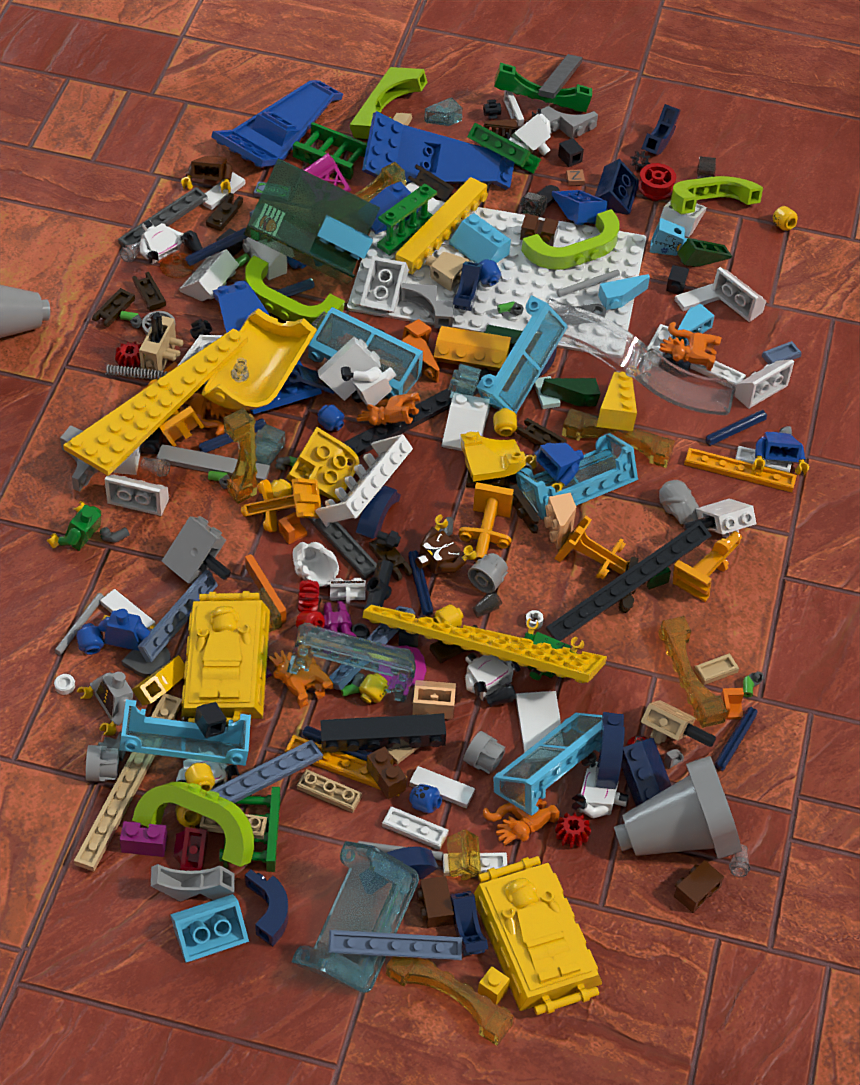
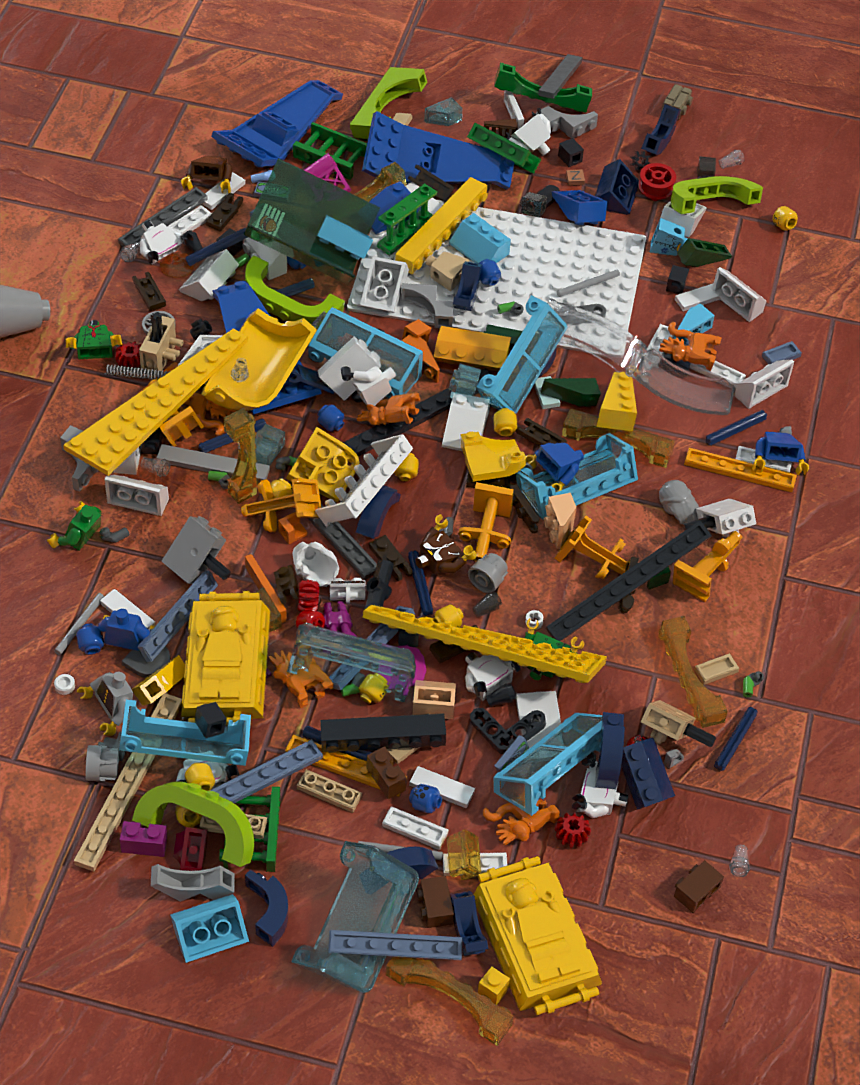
(94, 341): none -> green torso
(112, 308): dark brown hinge -> none
(134, 318): arm -> none
(191, 220): none -> white tile
(264, 176): none -> light blue arm
(286, 583): none -> dark brown hinge
(360, 630): black plate -> none
(392, 539): black piece -> none
(408, 468): none -> yellow head
(484, 752): light grey piece -> none
(492, 109): black gear -> none
(504, 735): none -> black beam
(516, 749): none -> sand blue tile
(545, 229): reddish brown brick -> none
(578, 253): lime arch -> none
(620, 292): medium azure slope -> none
(679, 98): none -> dark tan brick
(683, 817): light grey cone -> none
(732, 159): none -> clear cone
(732, 700): orange panel -> none

